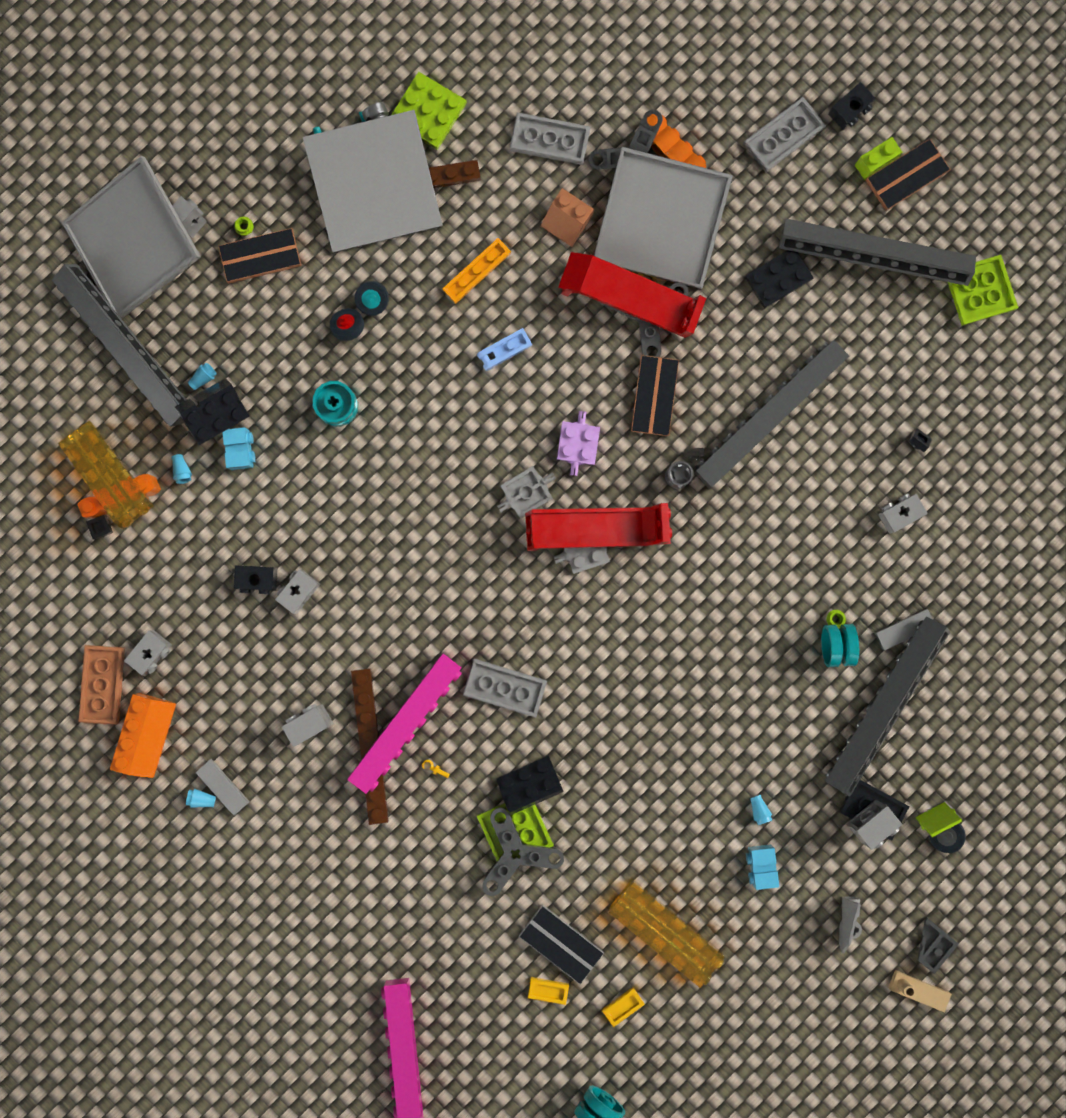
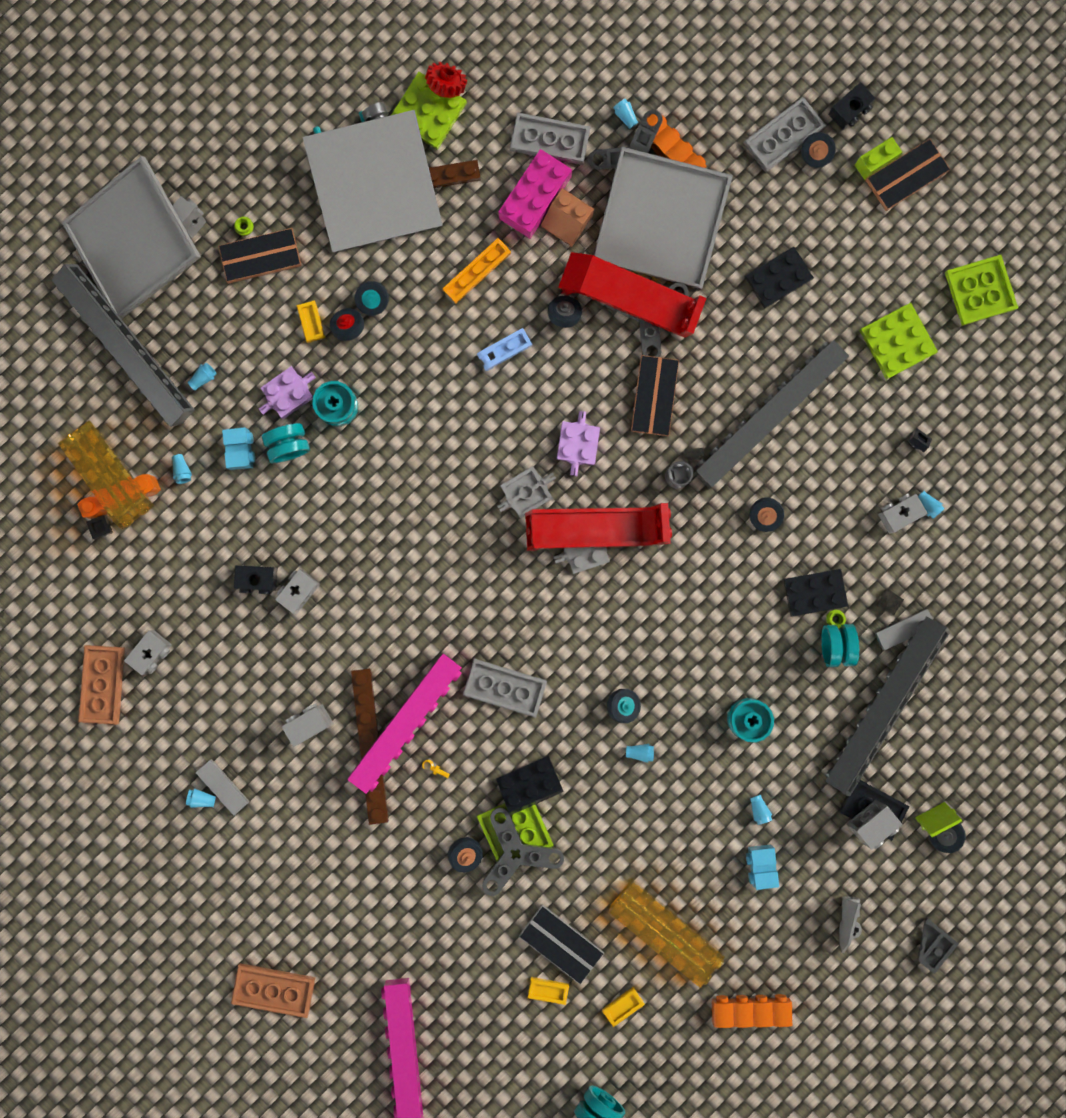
(143, 736): orange slope -> none
(216, 413): black piece -> none
(273, 990): none -> nougat tile
(285, 443): none -> teal wheel
(287, 392): none -> lavender plate
(310, 321): none -> yellow tile
(445, 80): none -> red gear
(465, 854): none -> black wheel
(535, 193): none -> dark pink brick
(564, 311): none -> black wheel
(623, 706): none -> black wheel
(625, 113): none -> medium azure cone
(640, 752): none -> medium azure cone
(751, 1012): none -> orange brick
(759, 727): none -> teal wheel
(766, 514): none -> black wheel
(815, 592): none -> black plate
(818, 149): none -> black wheel
(878, 252): dark grey brick -> none
(889, 602): none -> clear smoke plate
(898, 341): none -> lime plate
(919, 991): tan piece -> none
(931, 505): none -> medium azure cone

